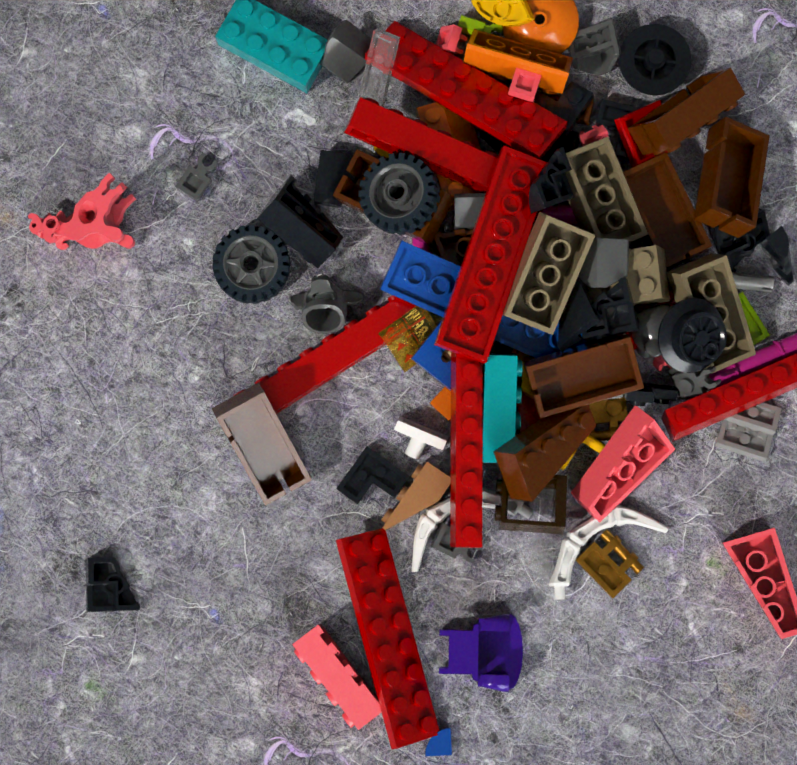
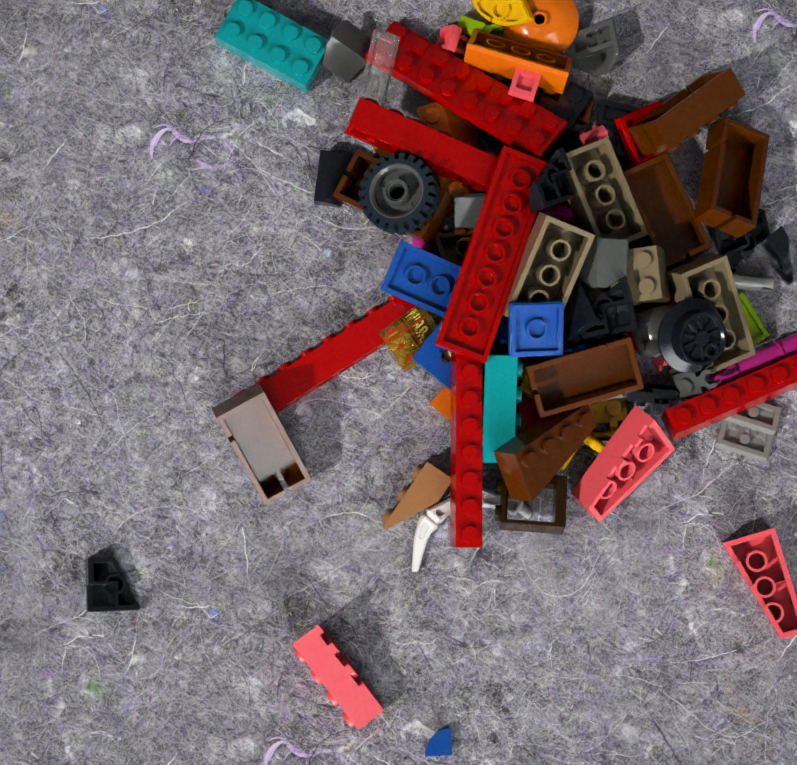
(93, 221): coral animal -> none
(195, 181): dark grey plate -> none
(247, 244): wheel -> none
(299, 224): black wedge -> none
(325, 305): dark grey piece -> none
(368, 470): black plate -> none
(388, 638): red plate -> none
(419, 436): white tile -> none
(442, 543): dark grey plate -> none
(487, 652): dark purple piece -> none
(535, 328): none -> blue tile
(580, 535): white animal -> none
(603, 569): pearl gold plate -> none
(655, 59): black wheel -> none

